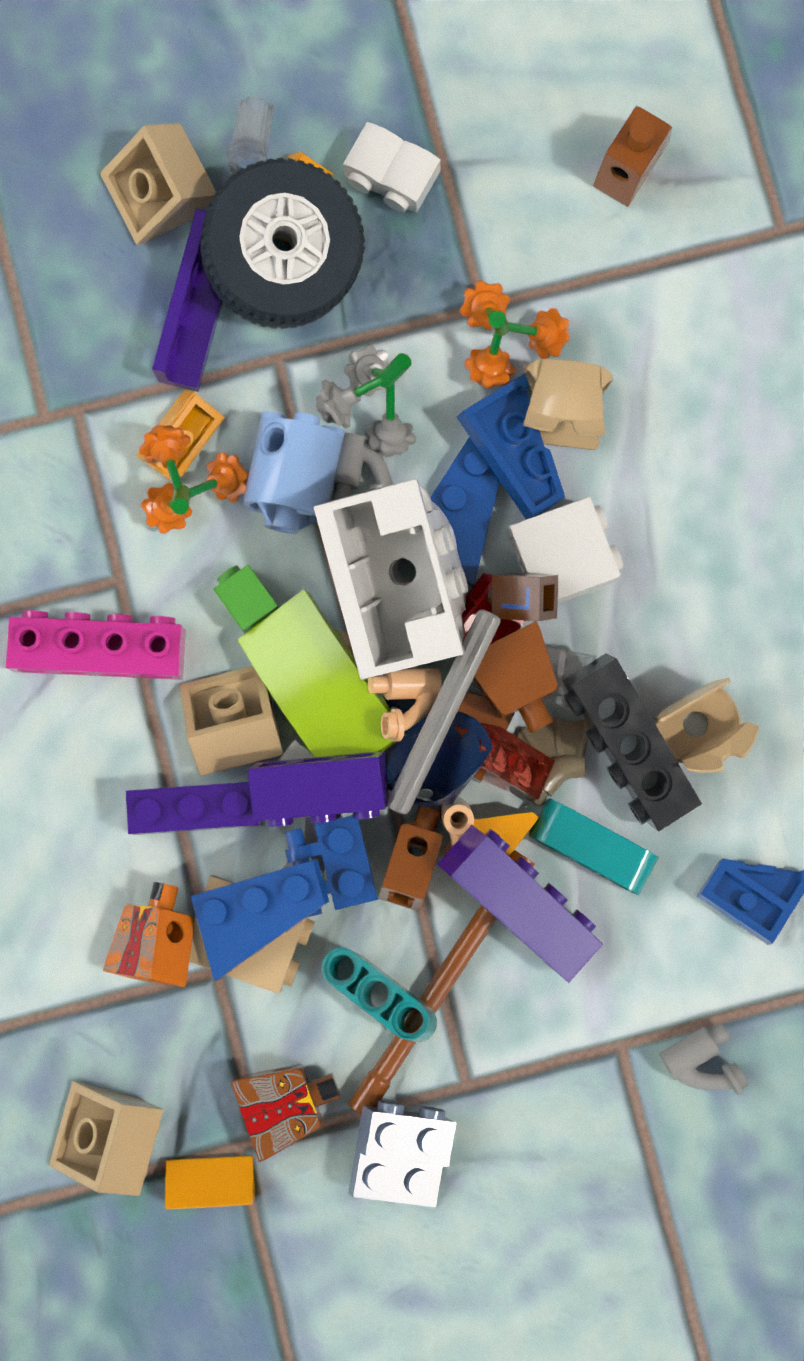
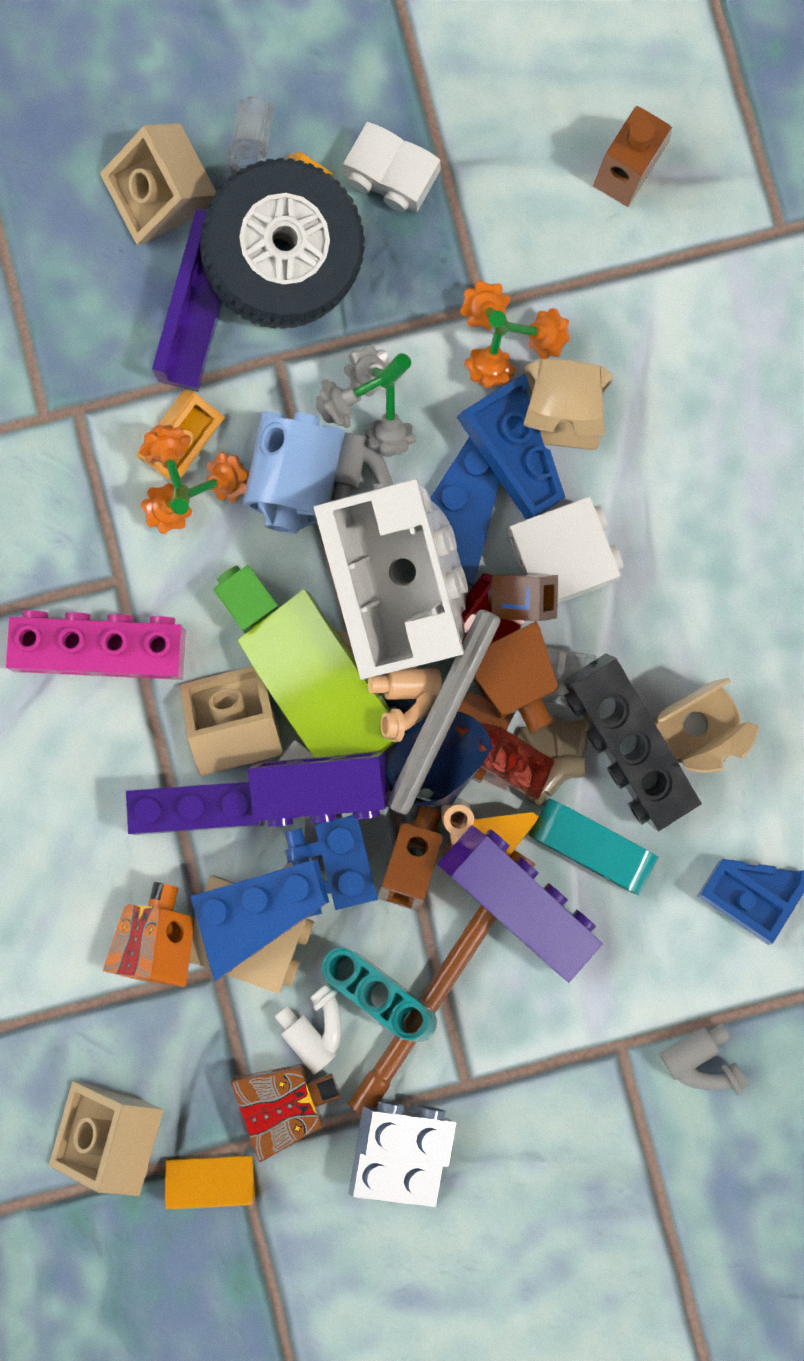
(304, 1039): none -> white plant

